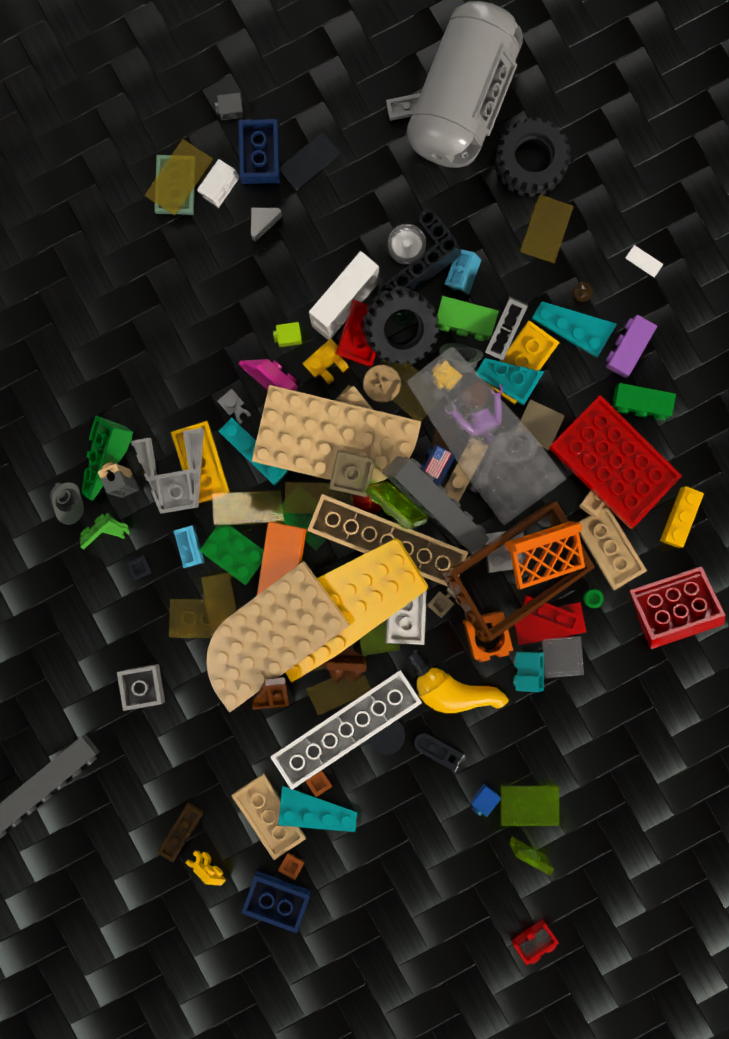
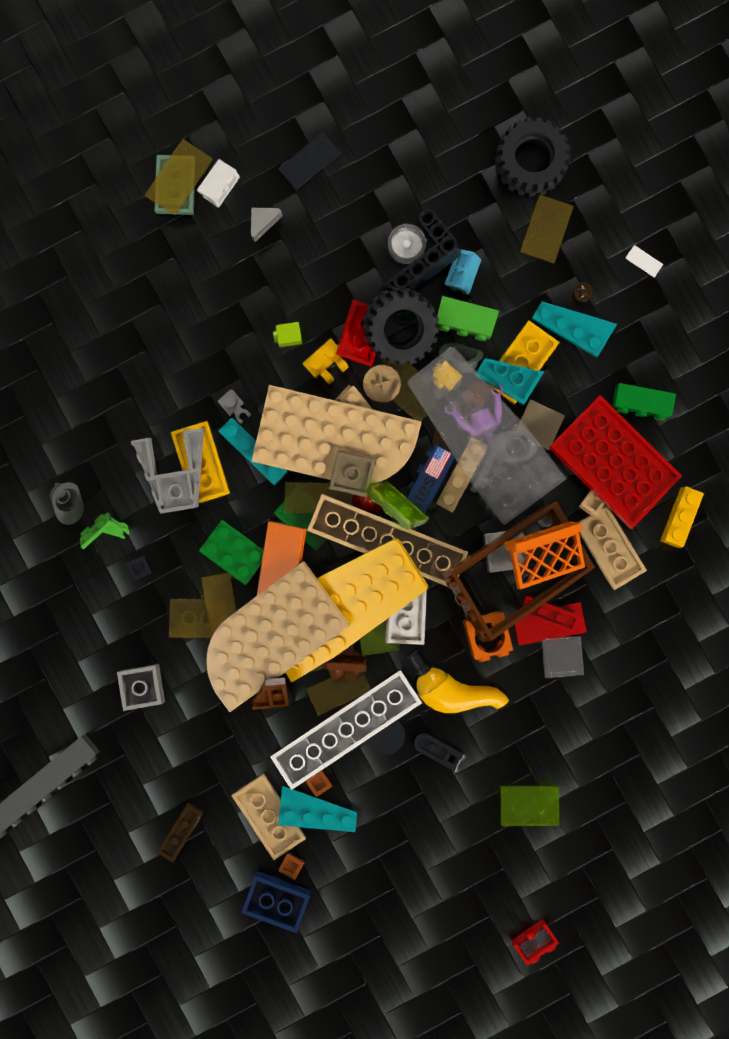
(108, 445): green wedge -> none
(117, 480): dark grey piece -> none
(189, 546): medium azure hinge -> none
(208, 874): yellow plate -> none
(229, 106): dark grey brick -> none
(247, 508): clear yellow window -> none
(259, 151): dark blue brick -> none
(268, 373): dark pink wedge -> none
(353, 284): white tile -> none
(402, 106): light grey plate -> none
(435, 504): dark grey brick -> none
(440, 603): dark tan plate -> none
(465, 84): light grey piece -> none
(484, 800): blue brick -> none
(506, 328): light grey brick -> none
(530, 671): teal brick -> none
(531, 856): clear neon green tile -> none
(593, 598): green tile -> none
(630, 346): medium lavender brick -> none
(677, 607): red slope -> none

